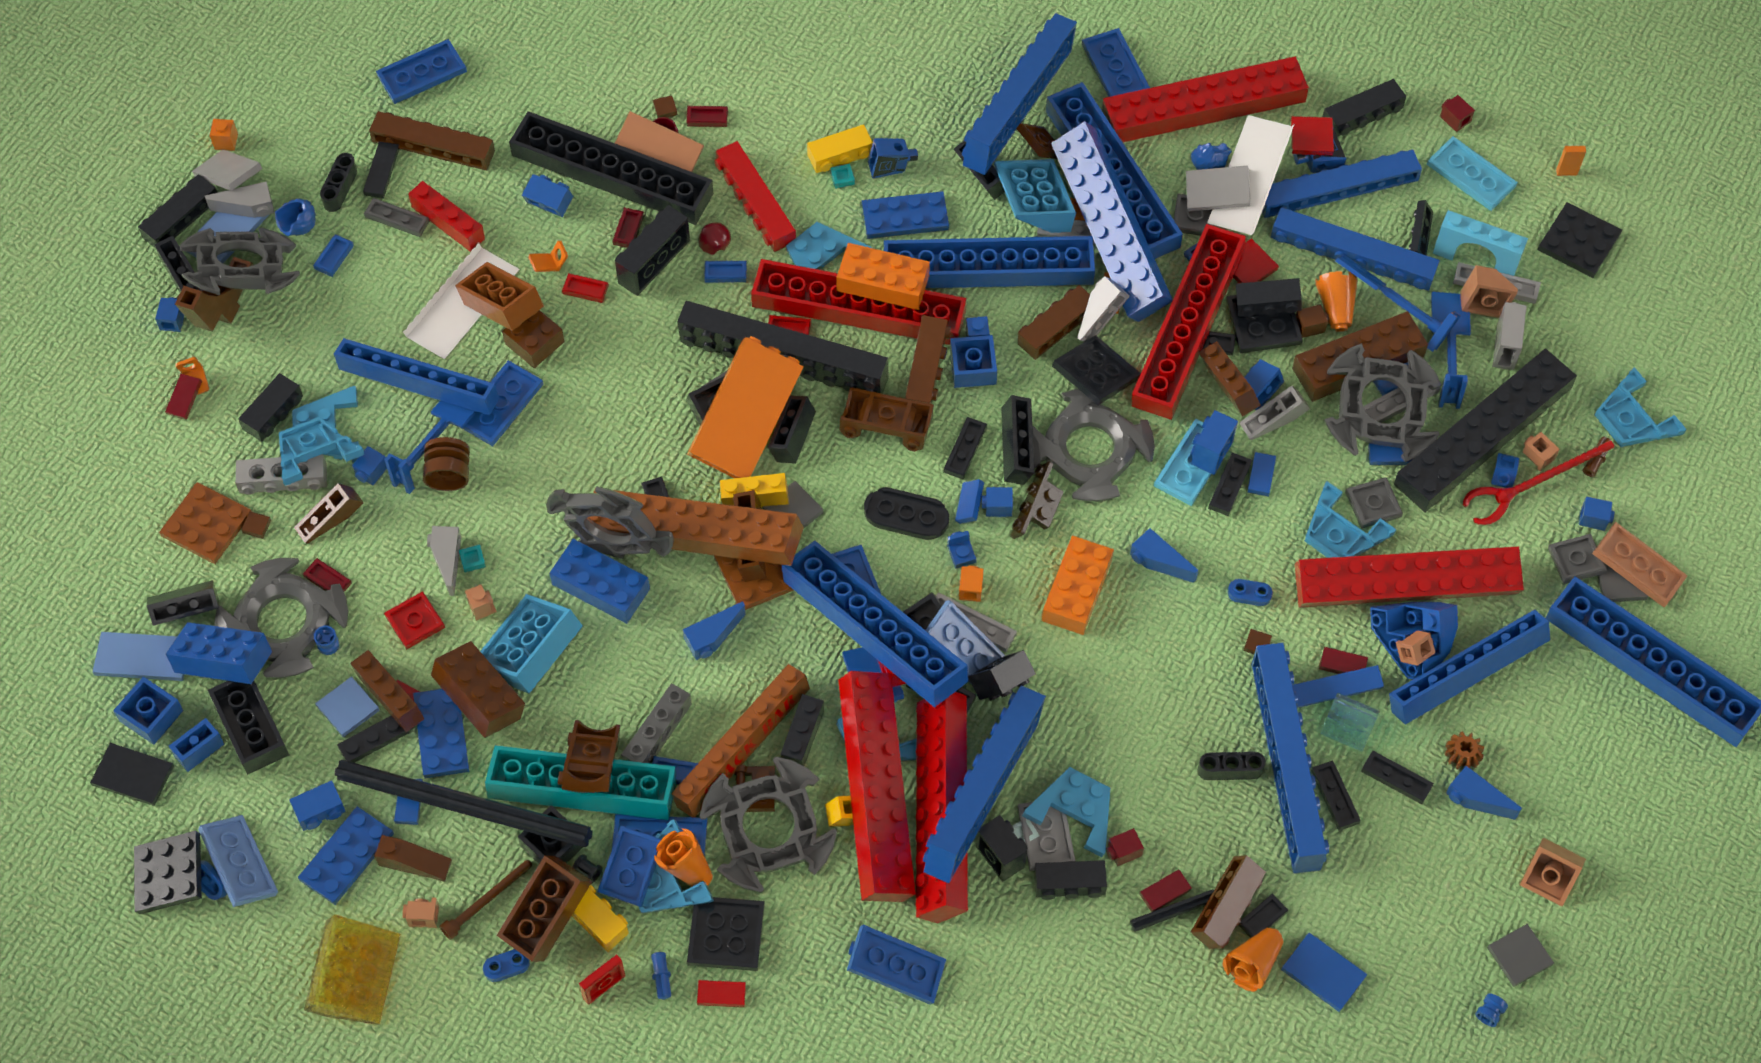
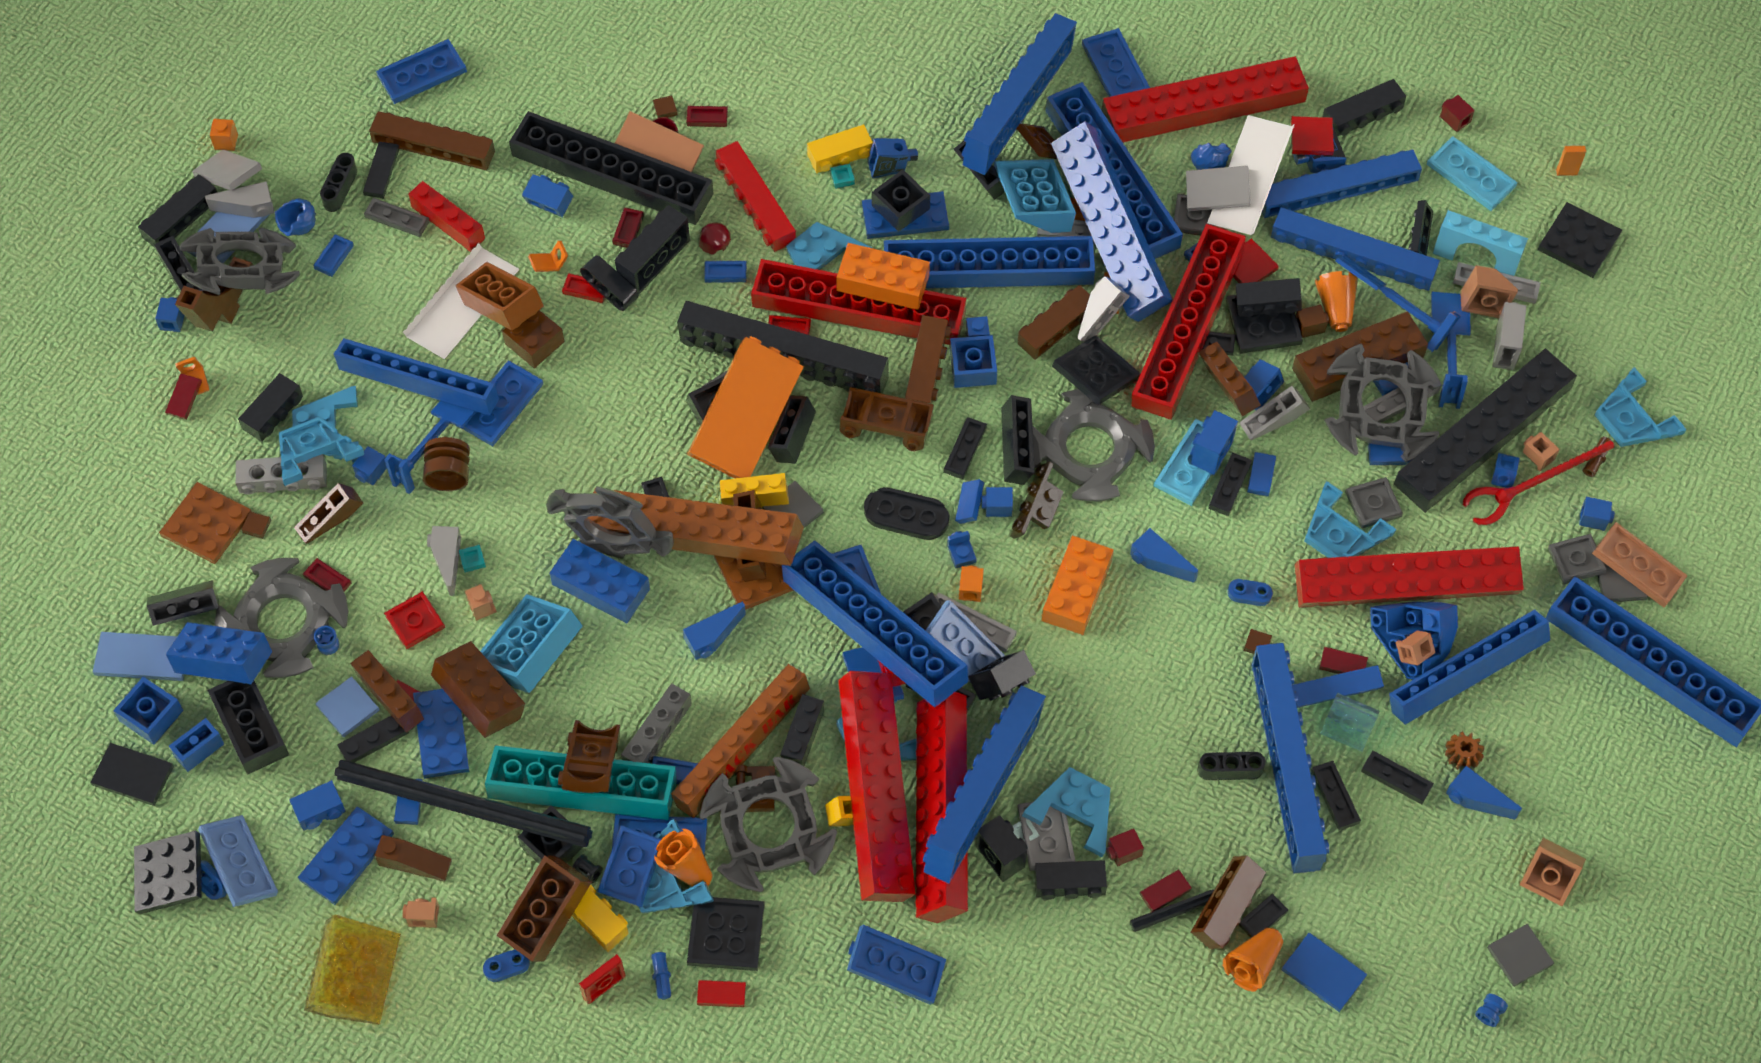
(451, 927): reddish brown piece -> none
(609, 283): none -> black beam
(900, 200): none -> black brick

